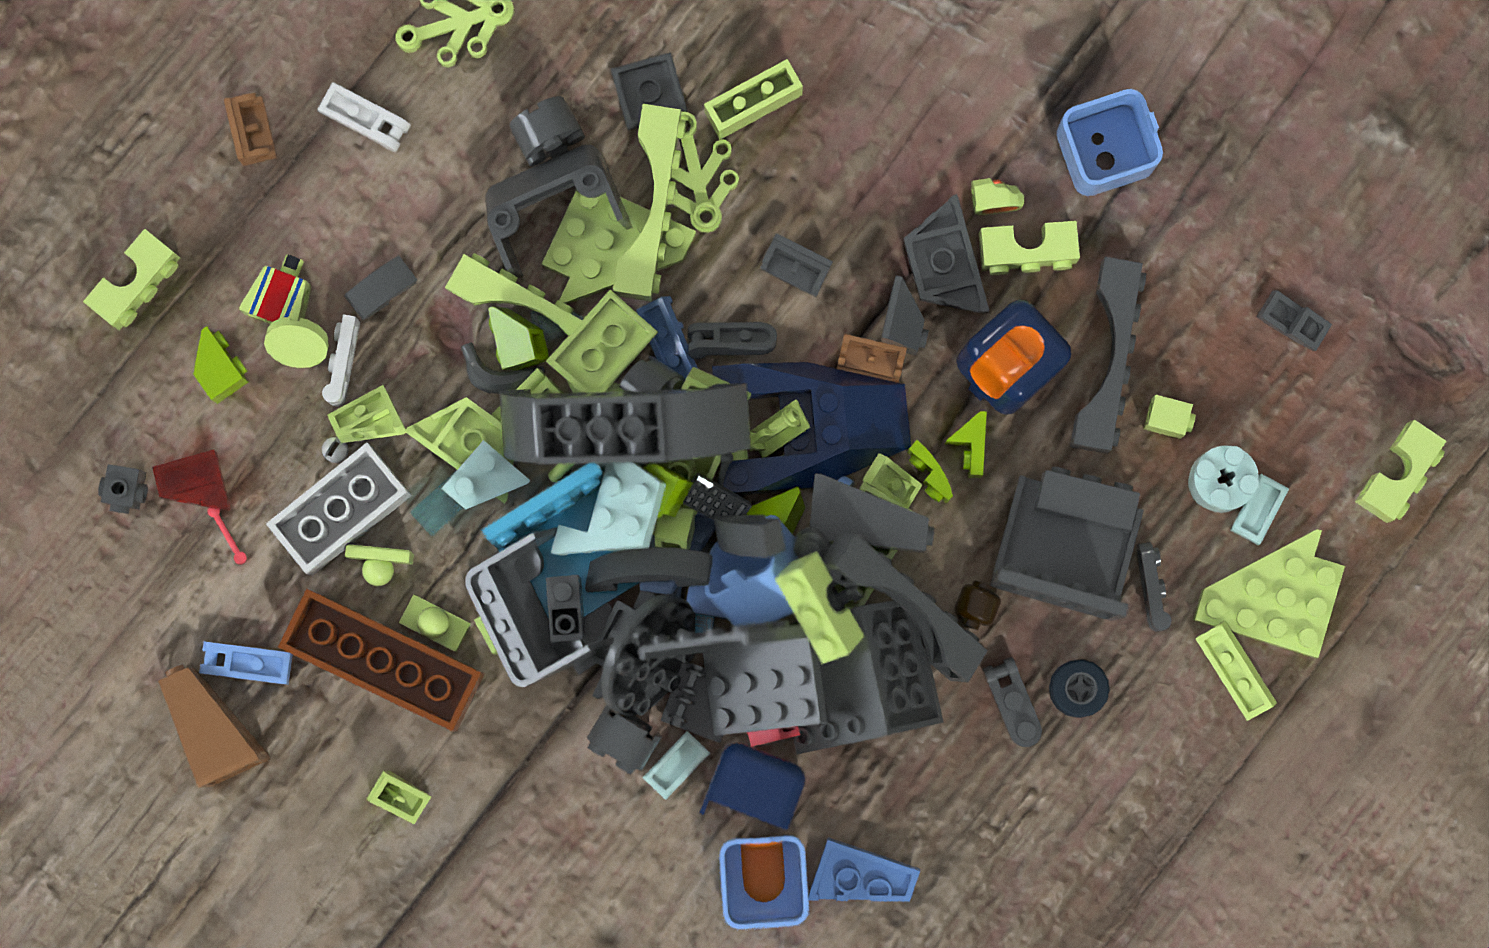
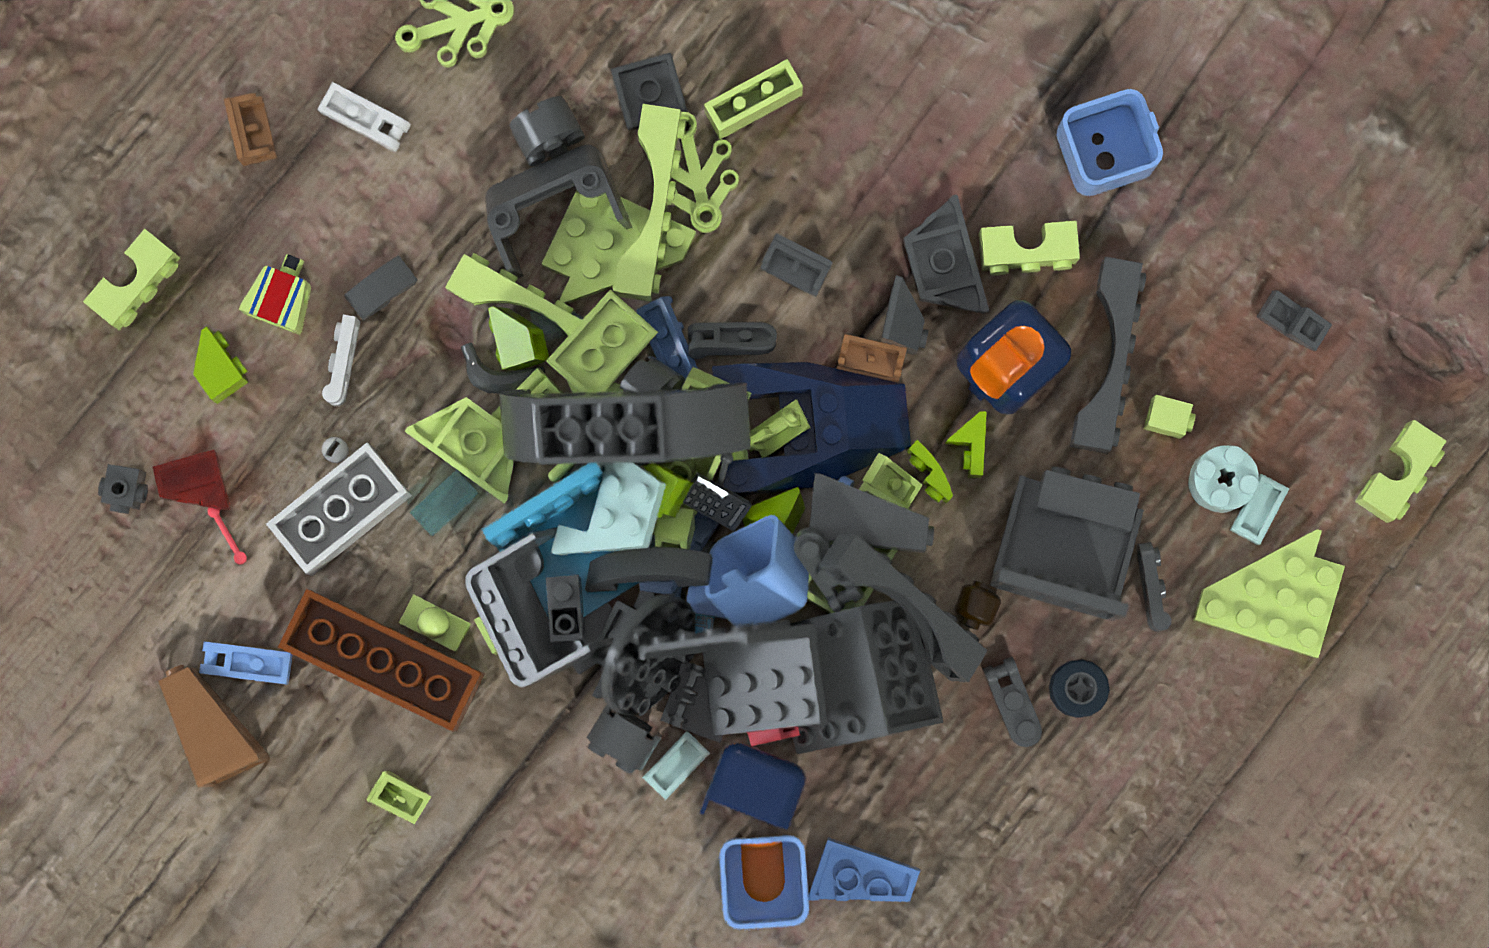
(296, 342): yellowish green tile -> none
(367, 418): yellowish green wing -> none
(378, 565): yellowish green tile -> none
(483, 477): light aqua wing -> none
(749, 535): dark grey slope -> none
(805, 588): yellowish green arch -> none
(995, 197): yellowish green rock -> none
(1236, 670): yellowish green plate -> none

